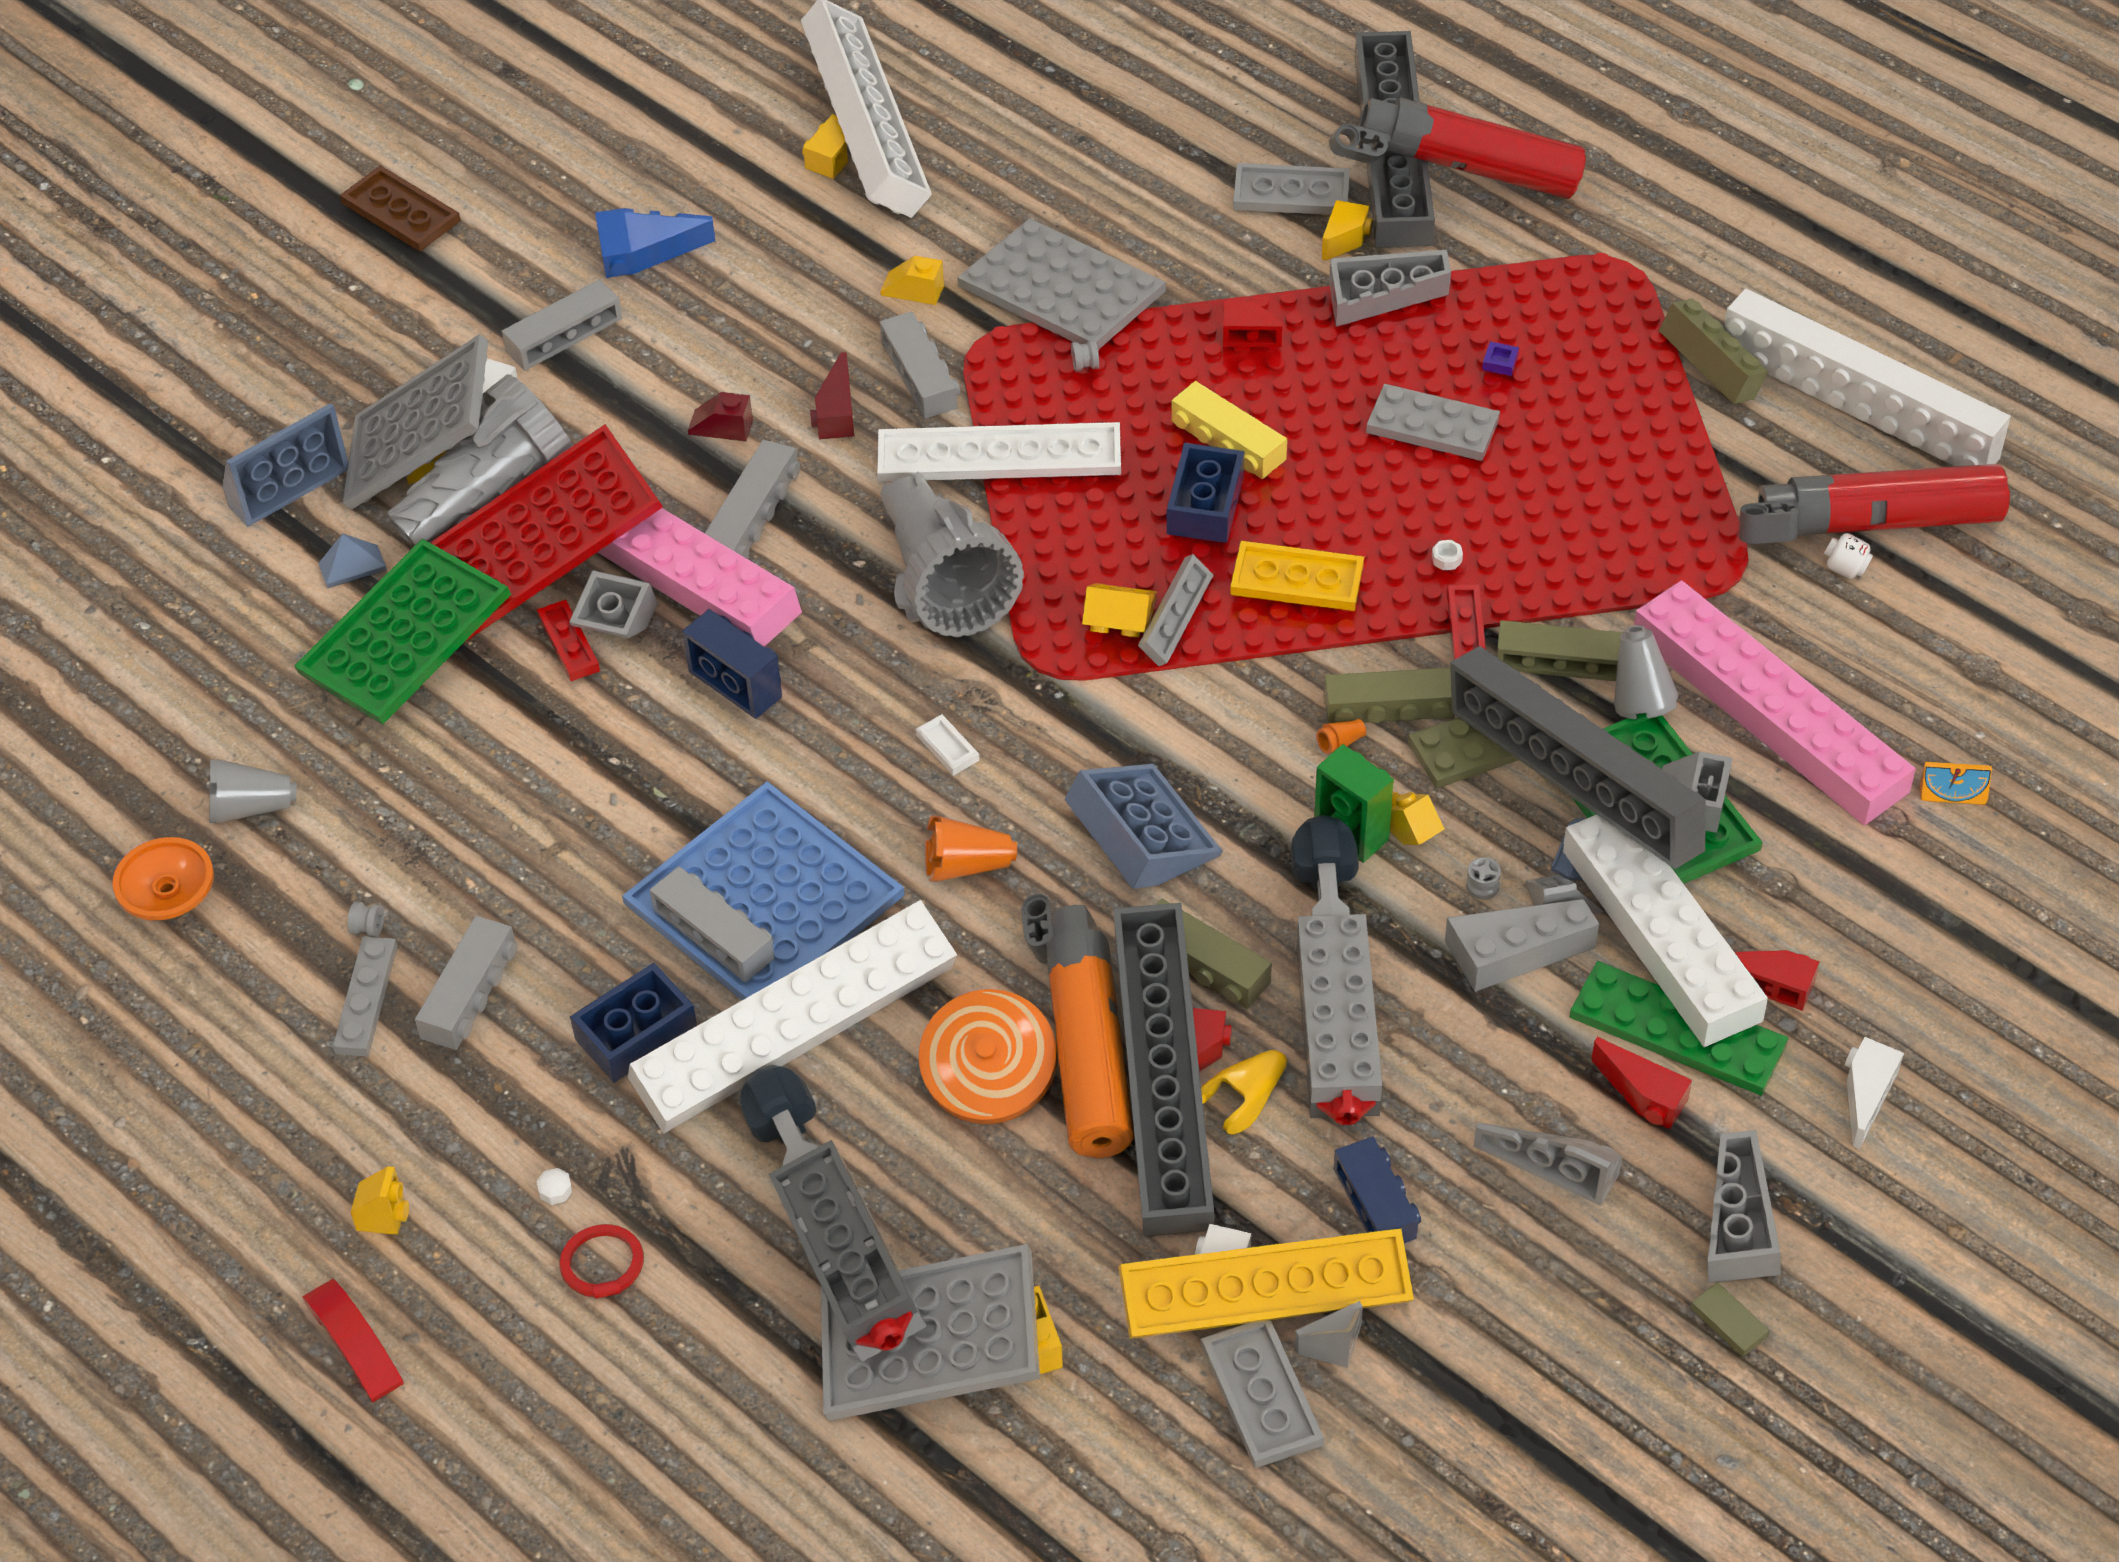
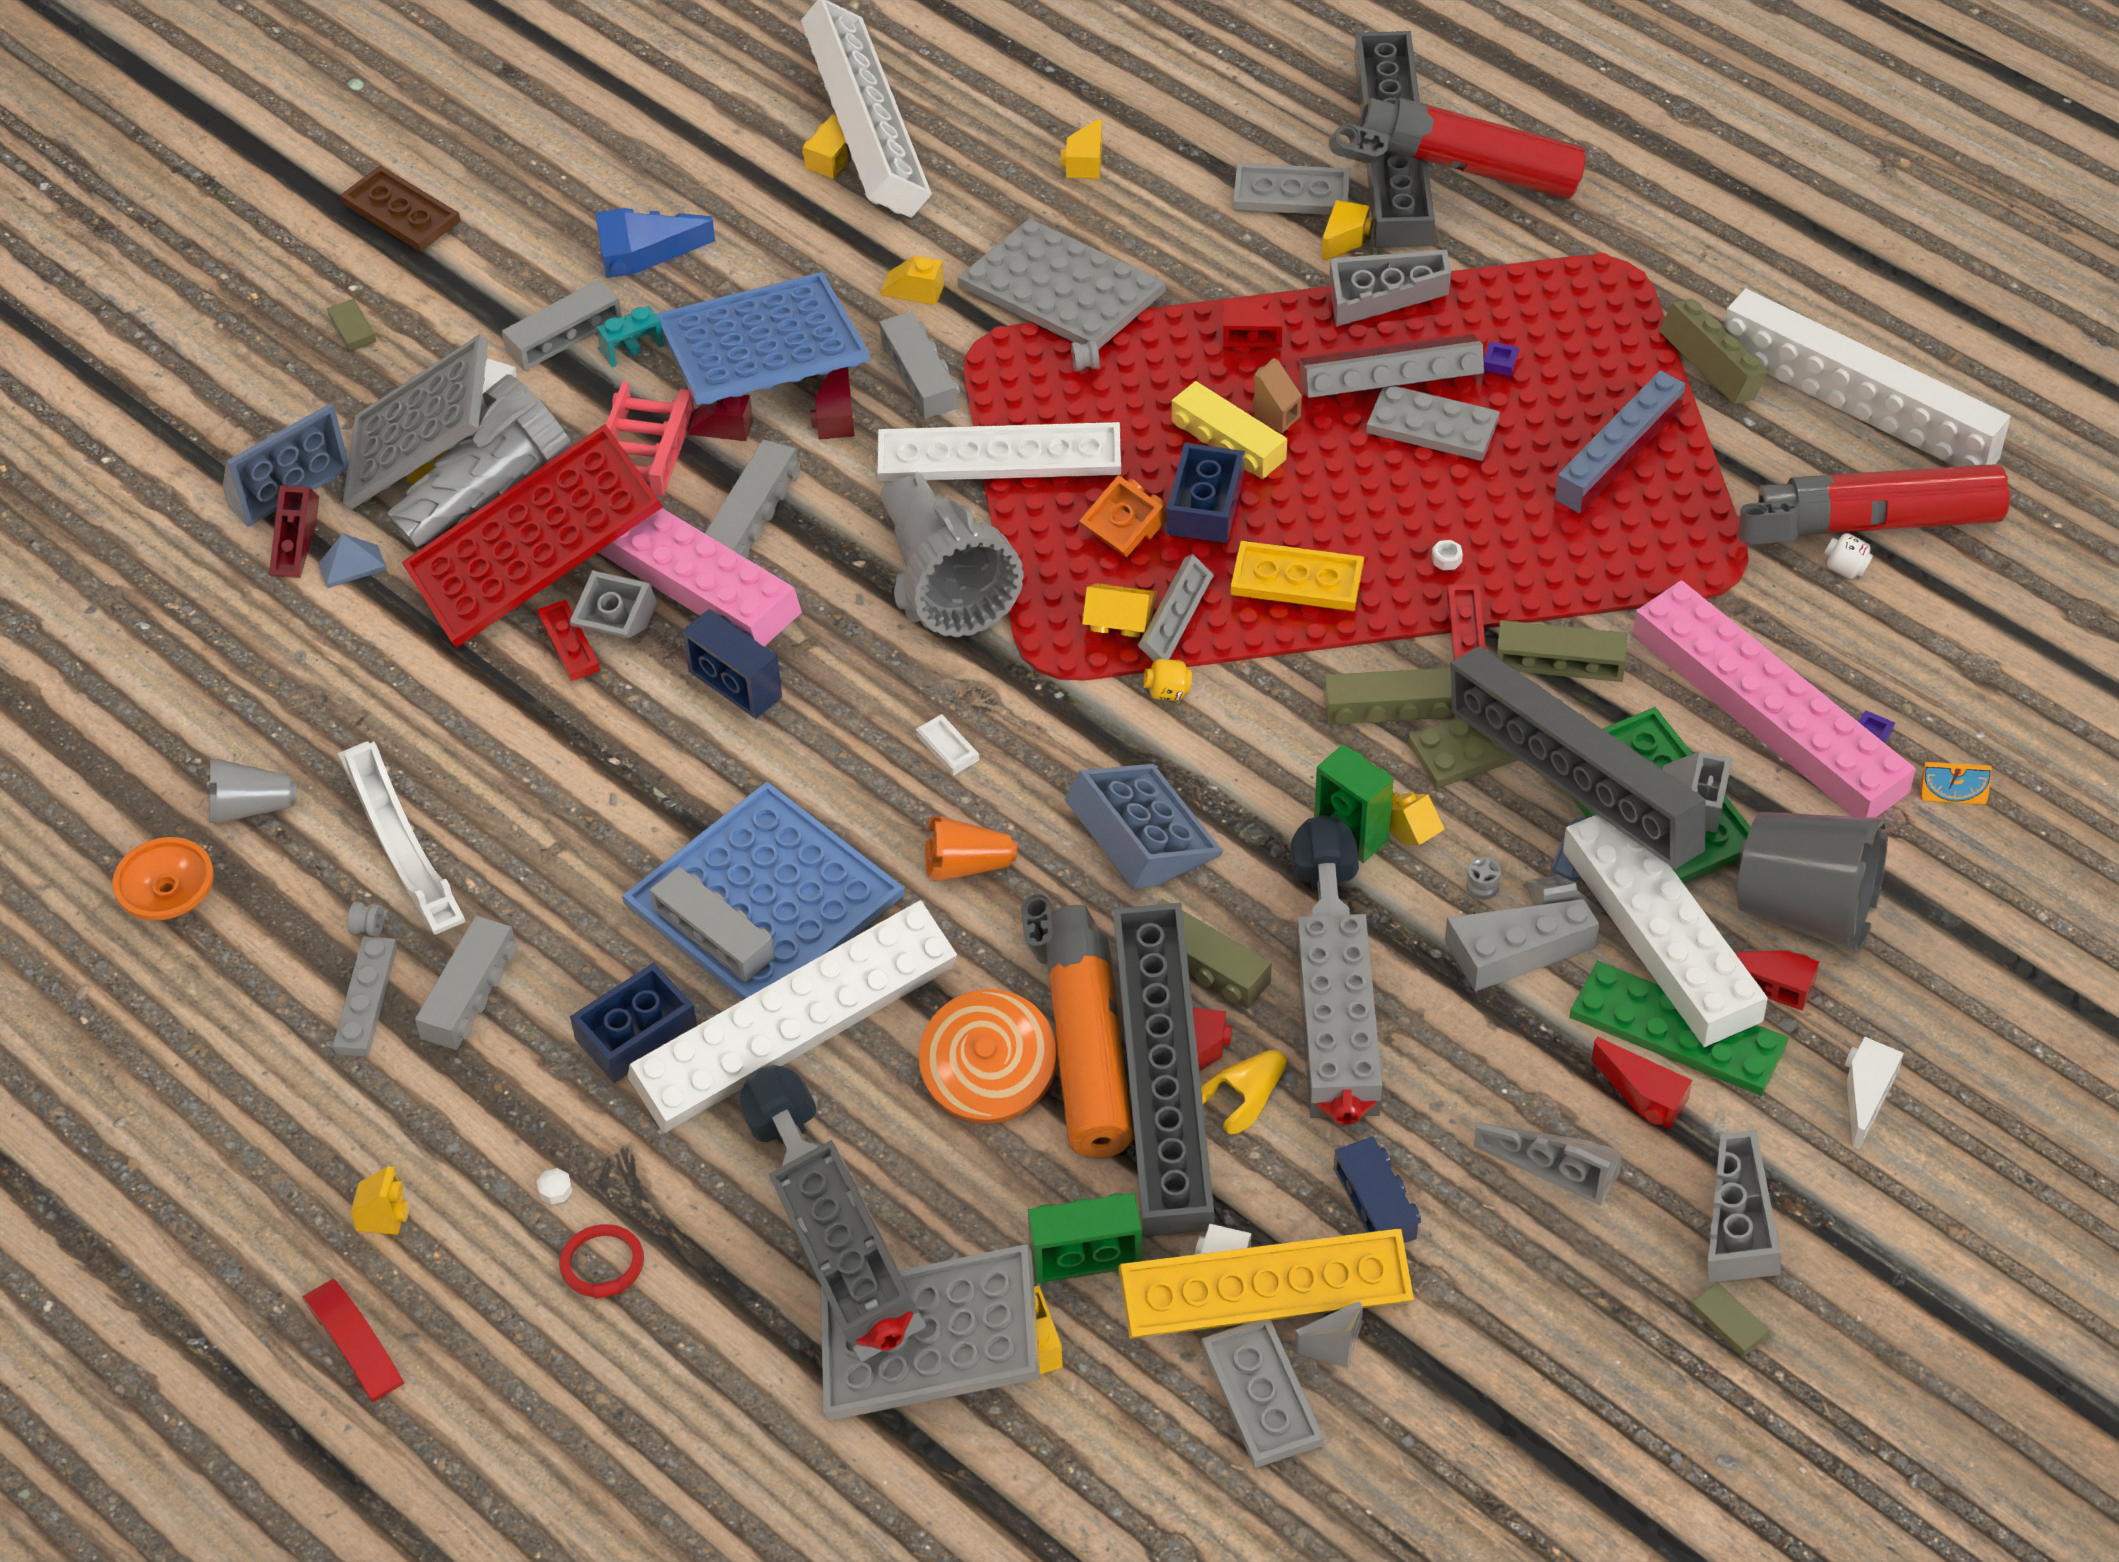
(293, 530): none -> dark red slope
(351, 324): none -> olive tile
(382, 808): none -> white slope
(402, 631): green plate -> none
(626, 330): none -> teal window
(672, 432): none -> coral fence
(761, 338): none -> medium blue plate
(1084, 152): none -> yellow slope
(1084, 1237): none -> green brick
(1125, 515): none -> orange plate
(1168, 680): none -> yellow head
(1276, 397): none -> medium nougat slope
(1335, 734): orange cone -> none
(1391, 365): none -> light grey brick
(1619, 441): none -> sand blue brick
(1642, 676): light grey cone -> none
(1814, 874): none -> dark grey cone
(1877, 725): none -> dark purple plate

